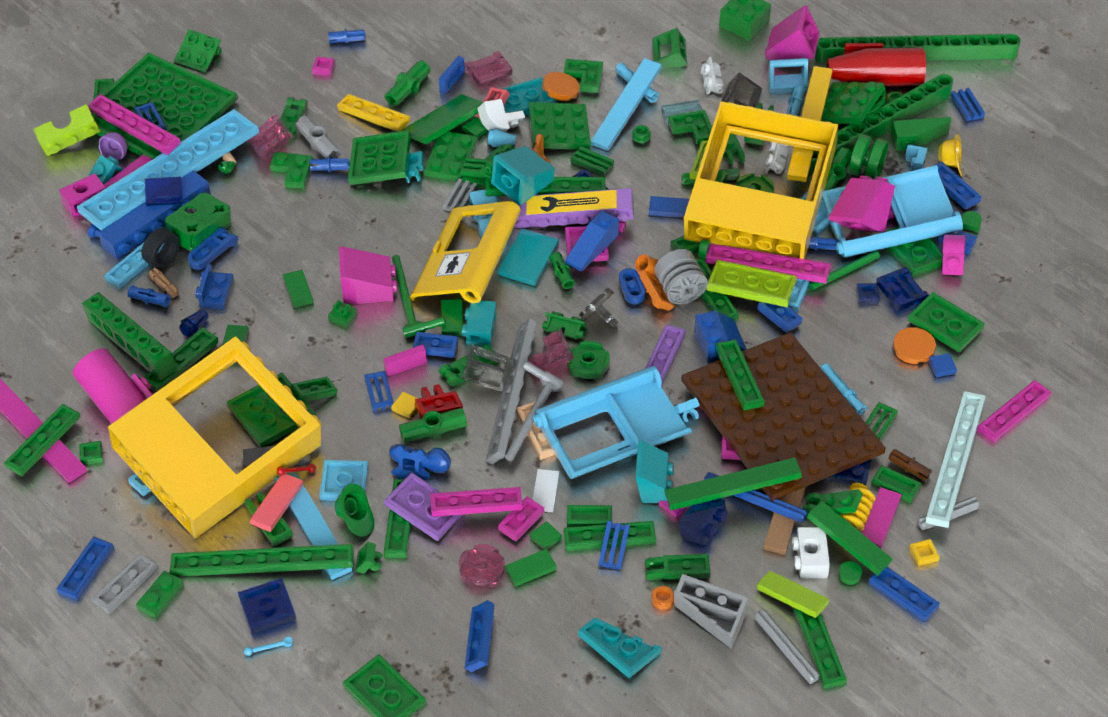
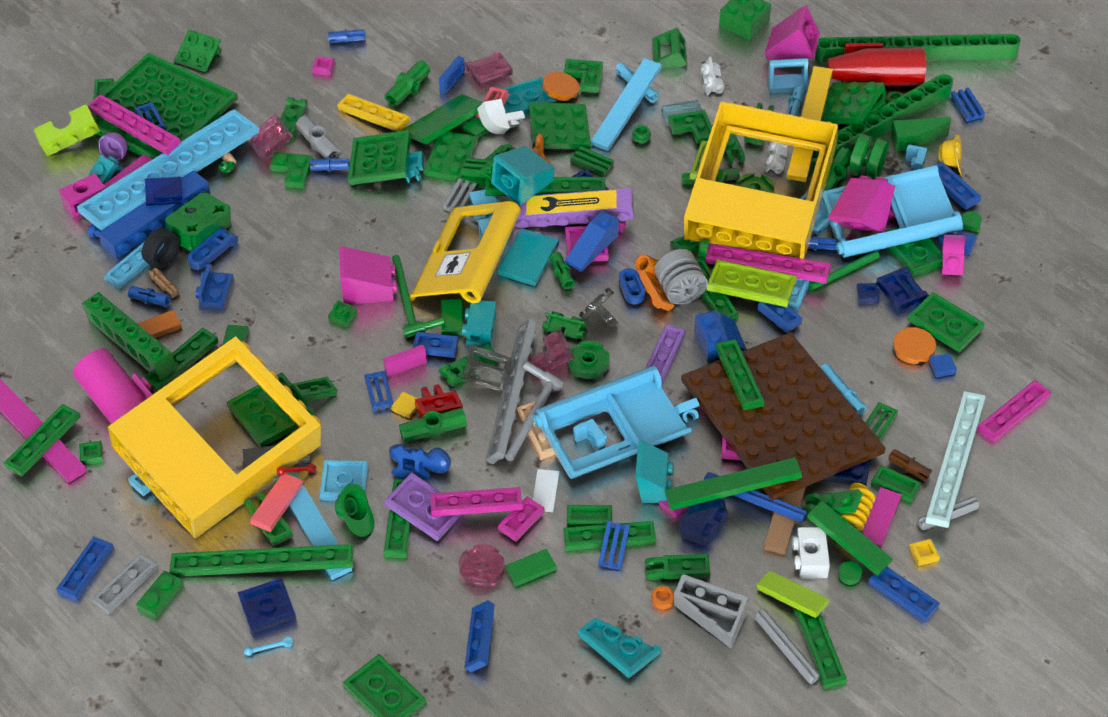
(161, 324): none -> orange tile
(193, 323): clear blue cone -> none
(298, 288): green tile -> none
(366, 558): green tile -> none
(497, 138): medium azure cone -> none
(545, 536): green tile -> none
(592, 432): none -> medium azure bracket
(668, 206): blue tile -> none
(742, 83): clear smoke tile -> none

